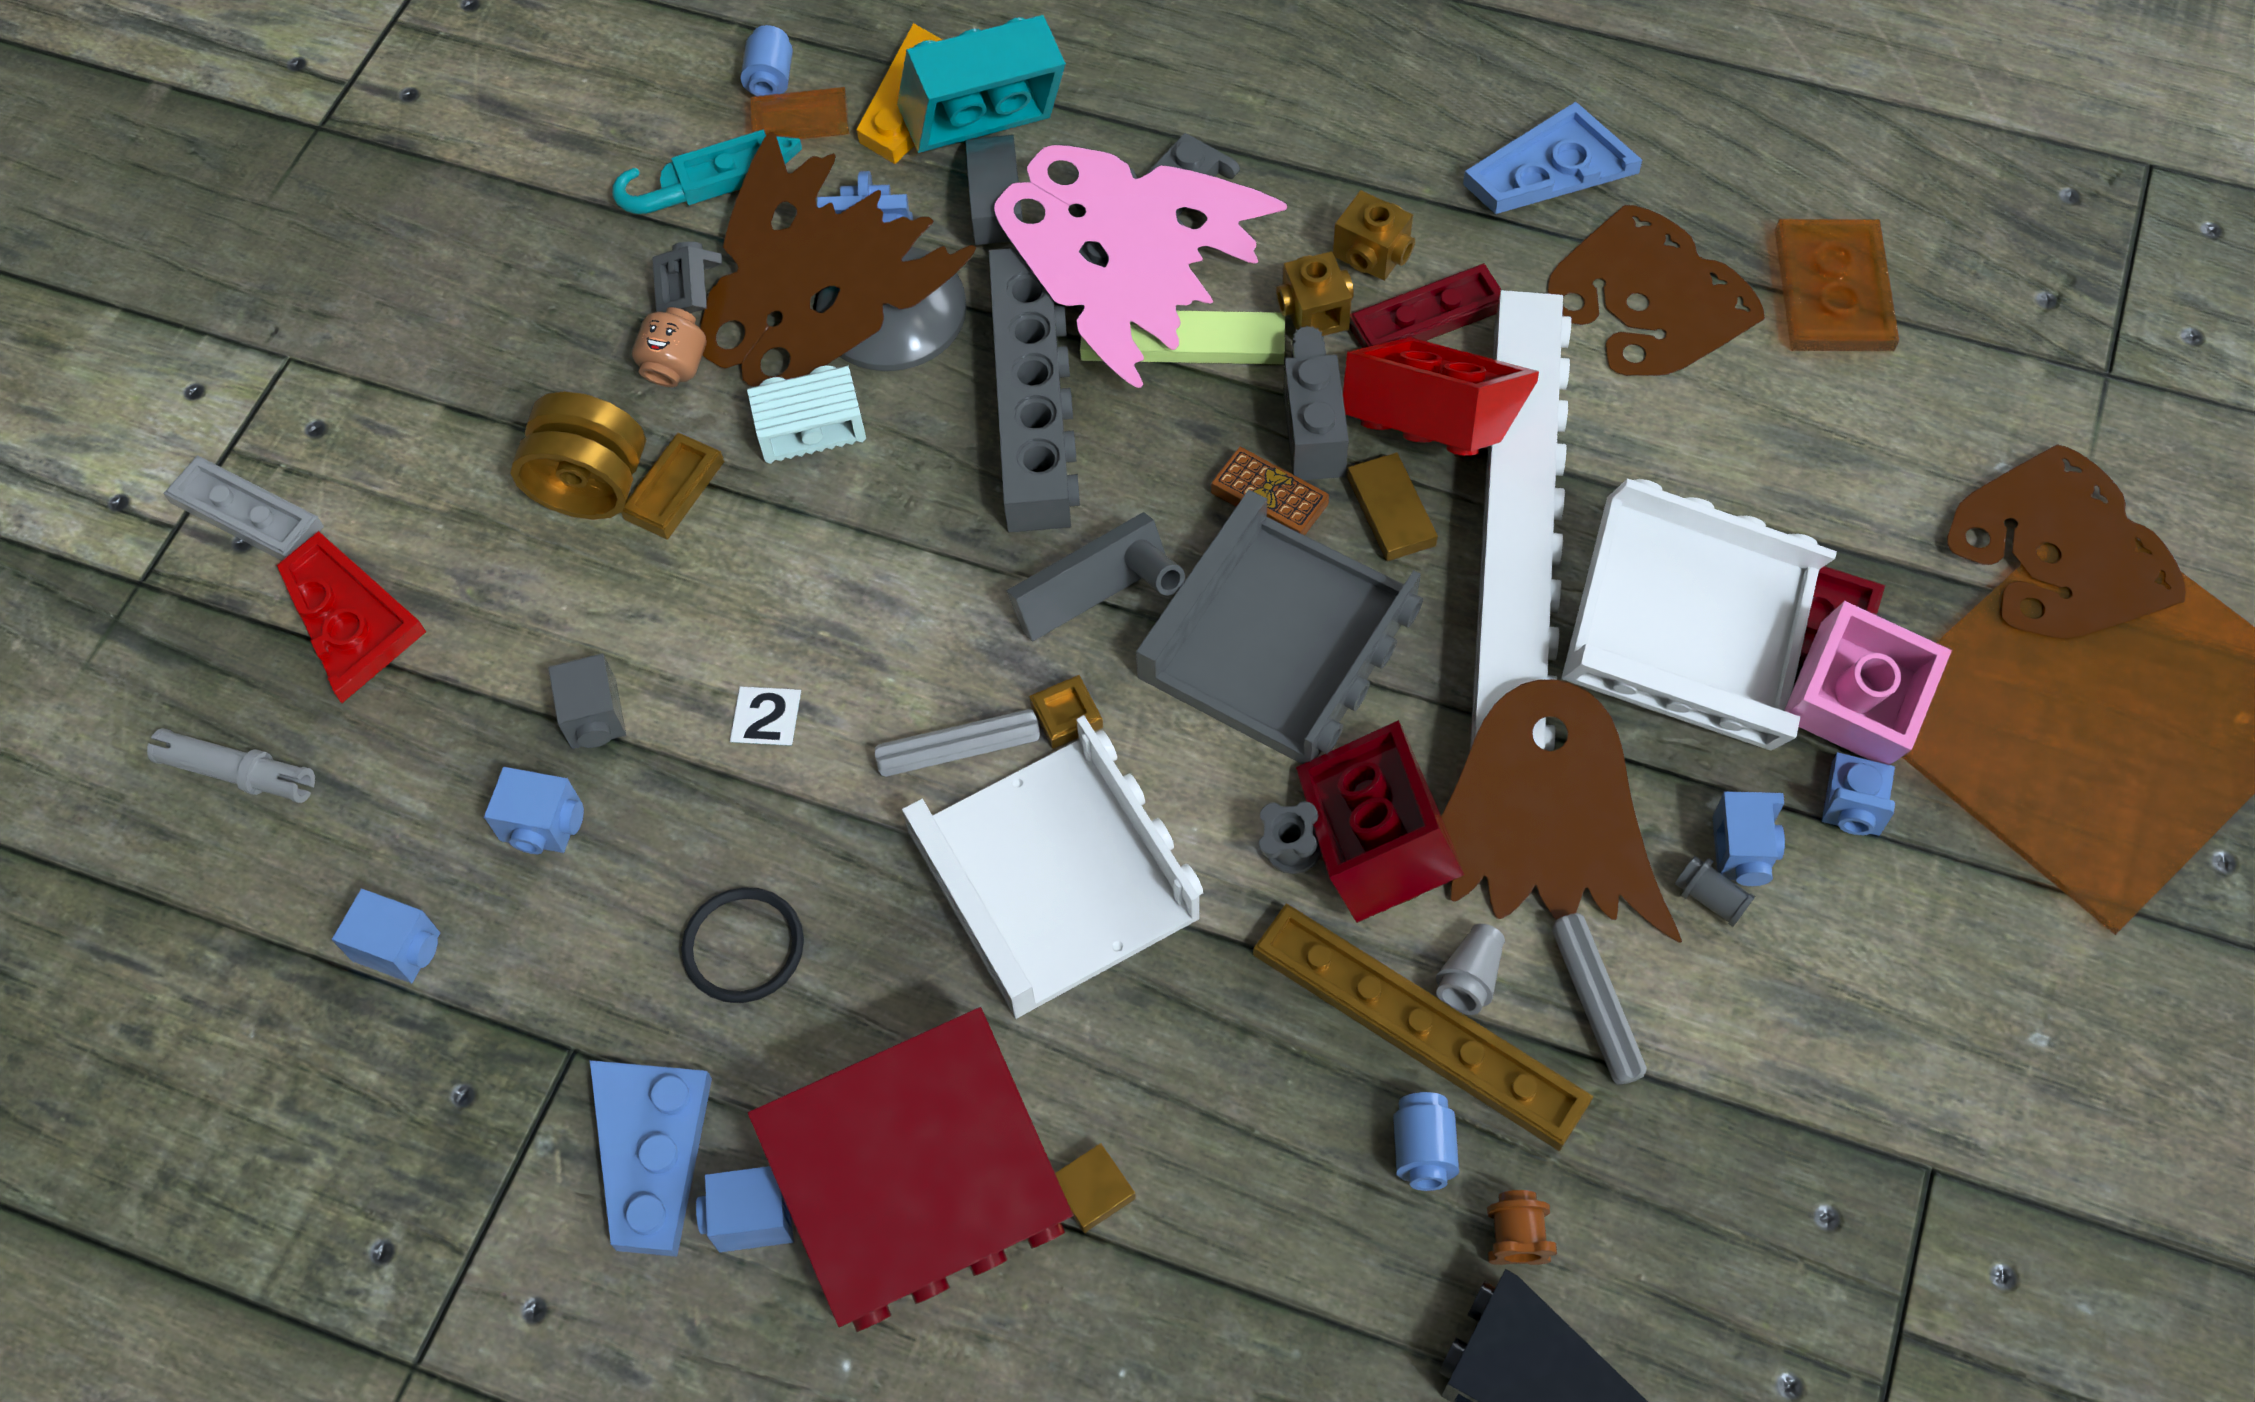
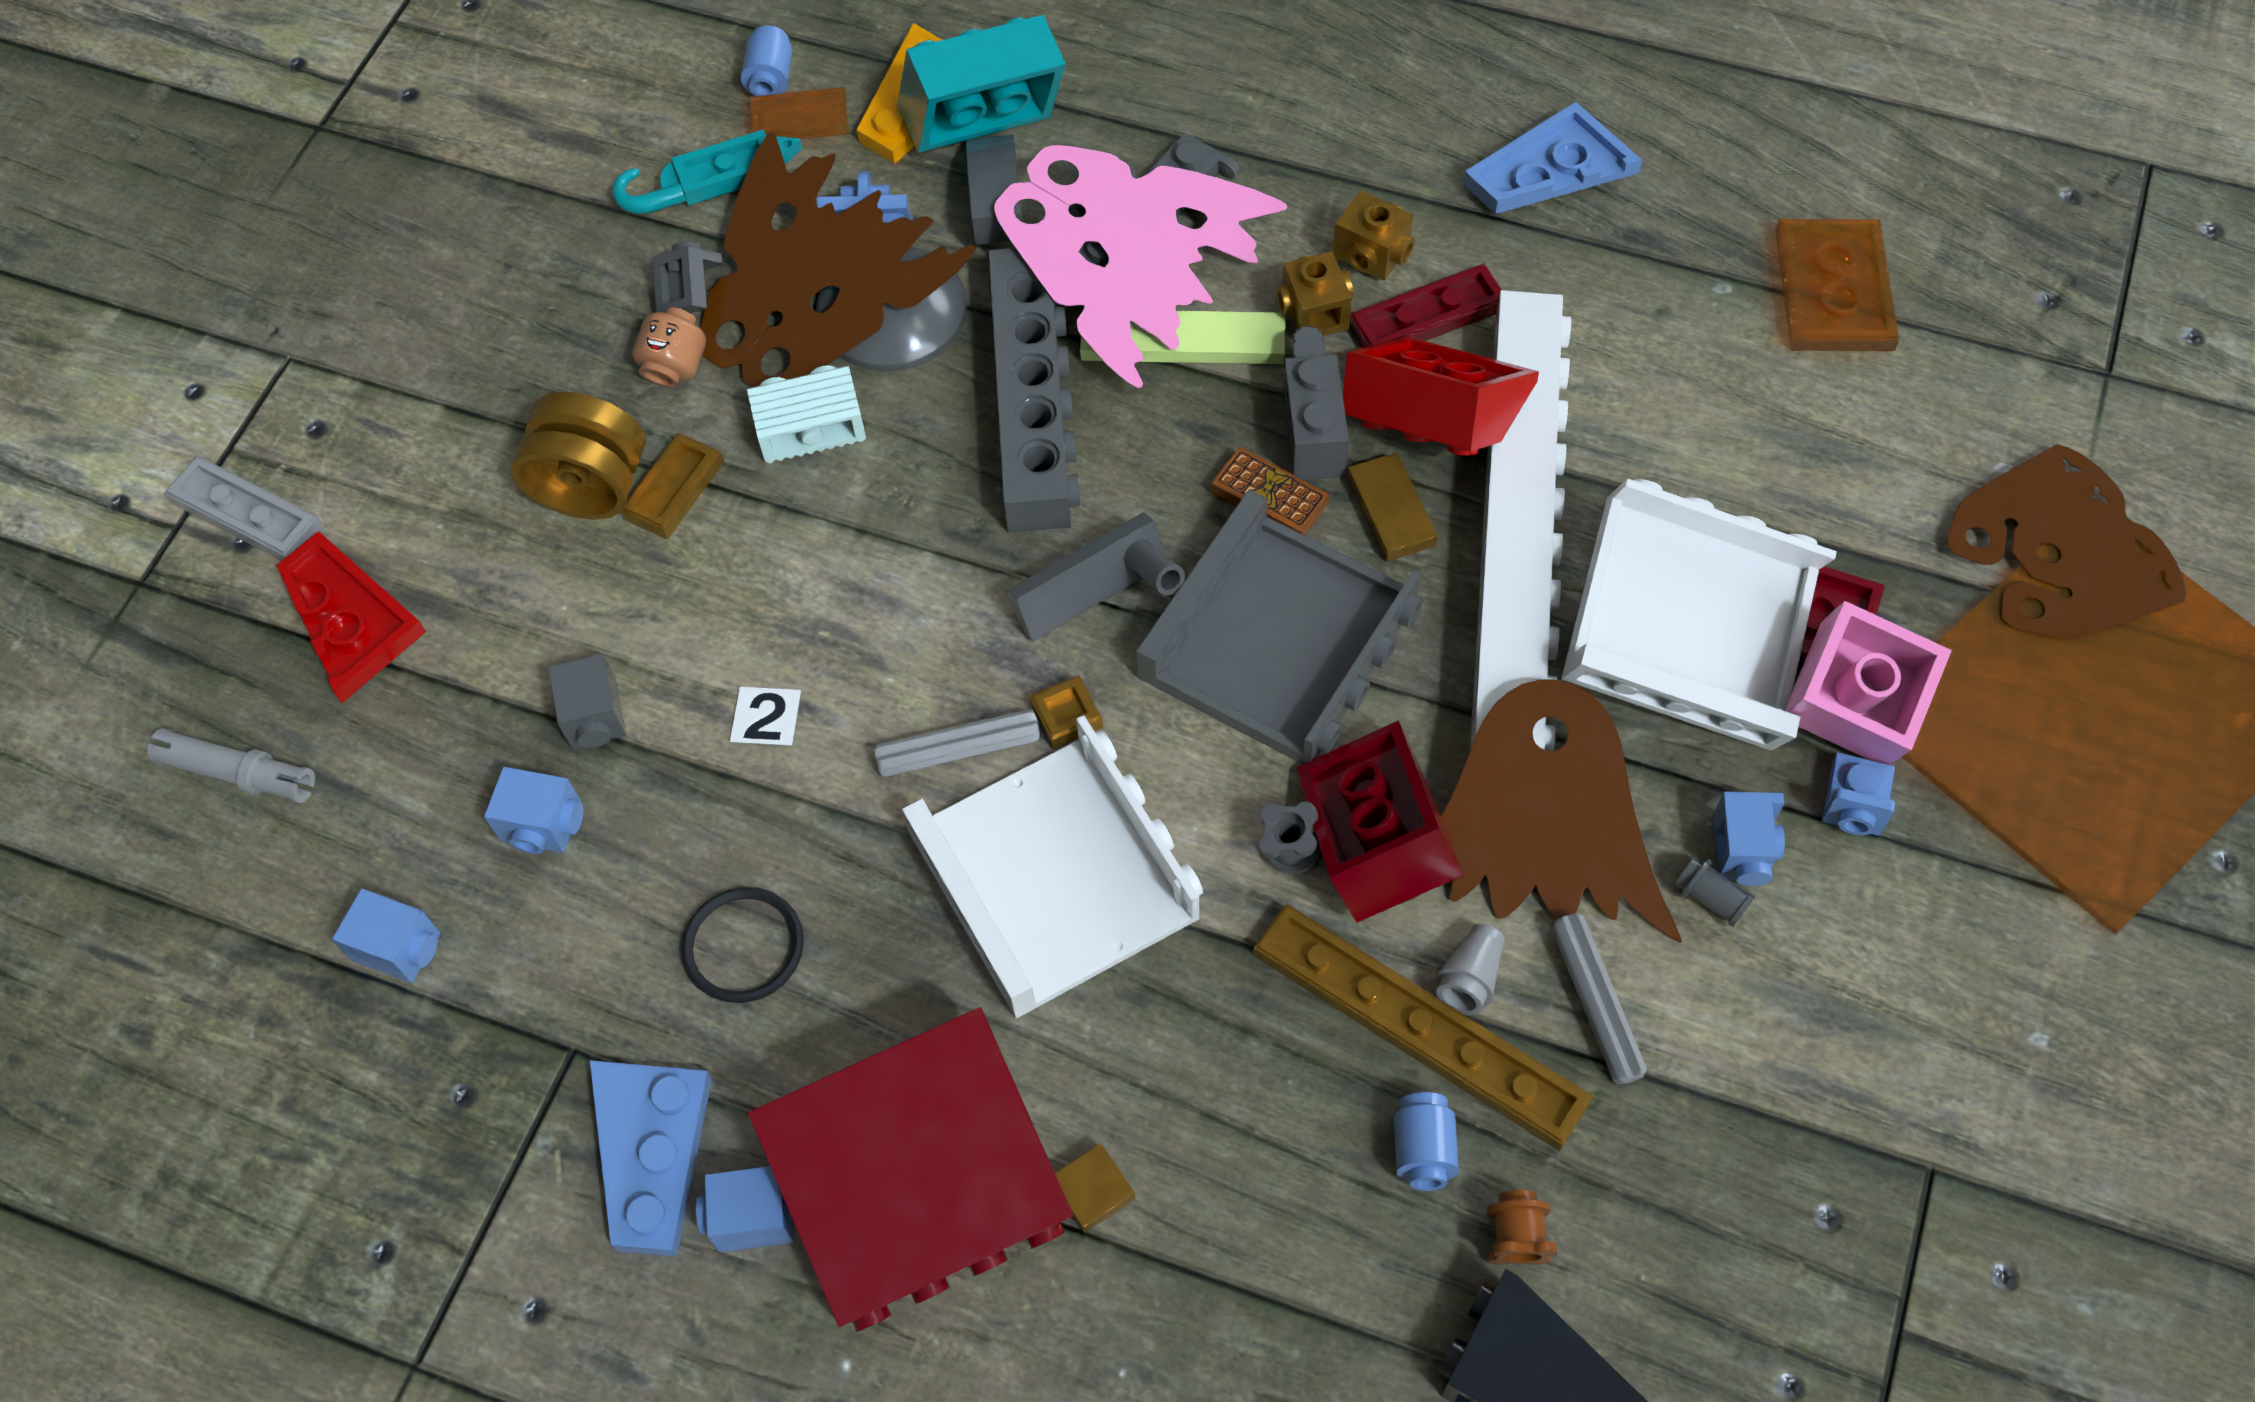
(1674, 280): reddish brown piece -> none

